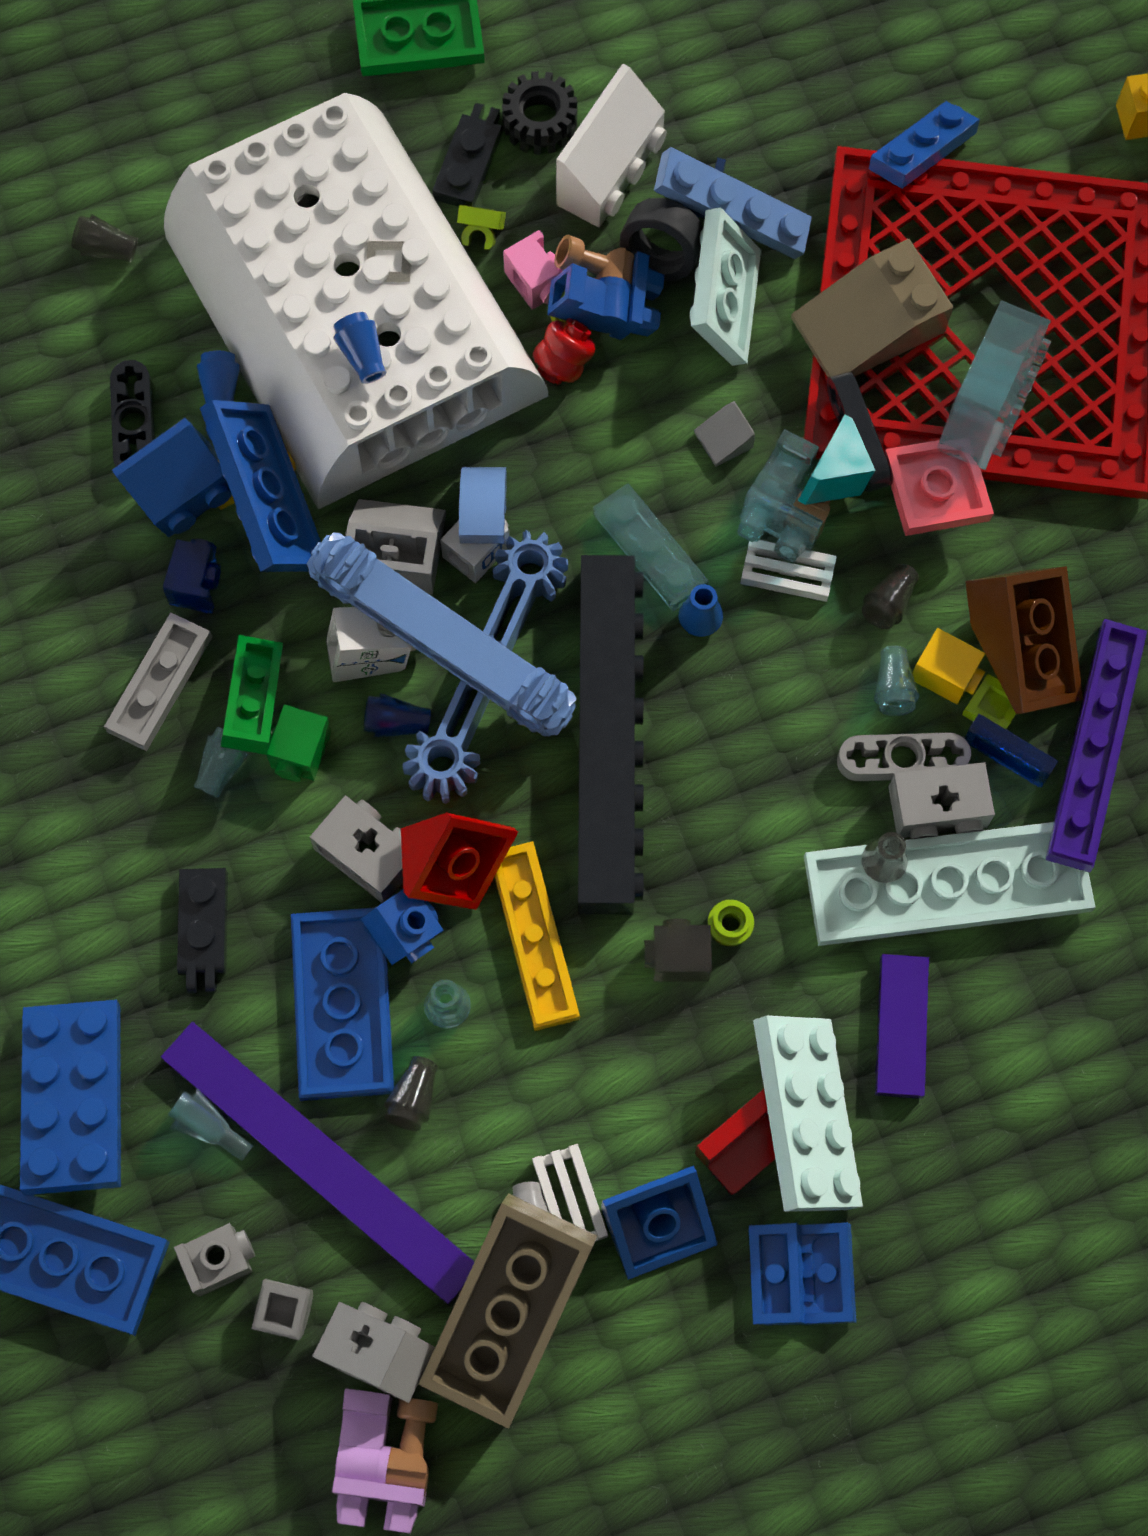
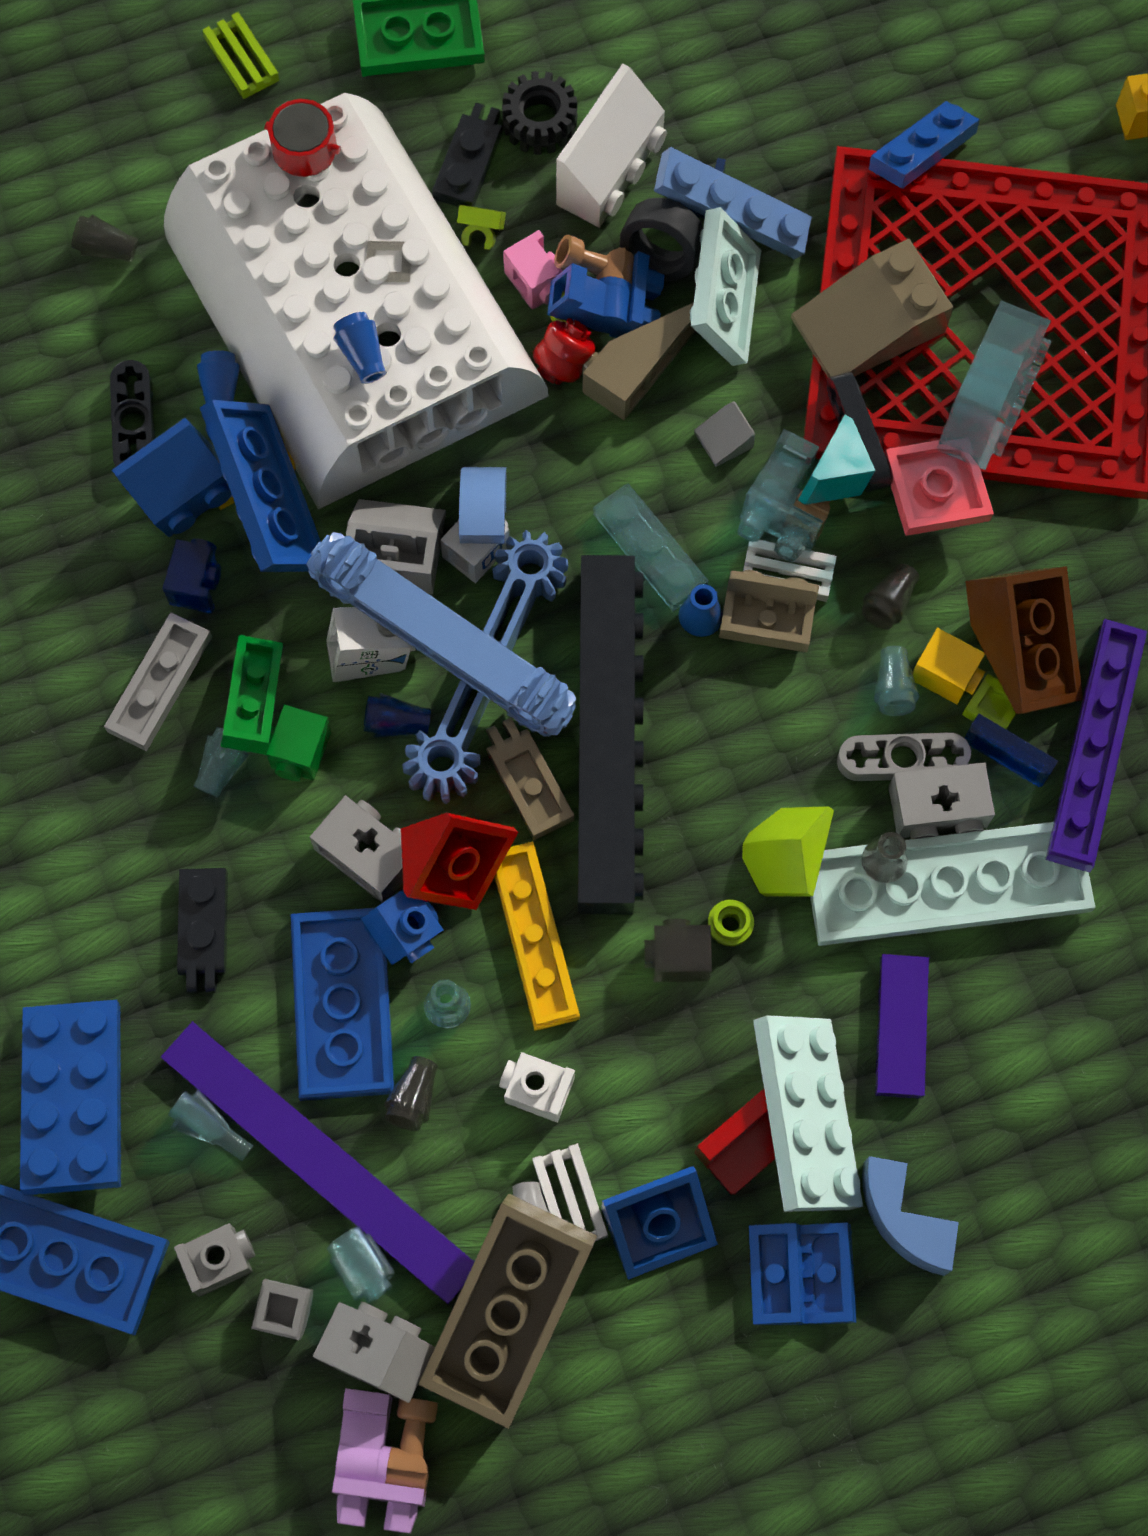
(226, 31): none -> lime tile
(302, 137): none -> piece
(361, 1265): none -> clear light blue brick
(528, 780): none -> dark tan hinge
(548, 1100): none -> white brick
(634, 362): none -> dark tan slope
(769, 610): none -> dark tan bracket
(788, 851): none -> lime slope
(915, 1237): none -> medium blue brick

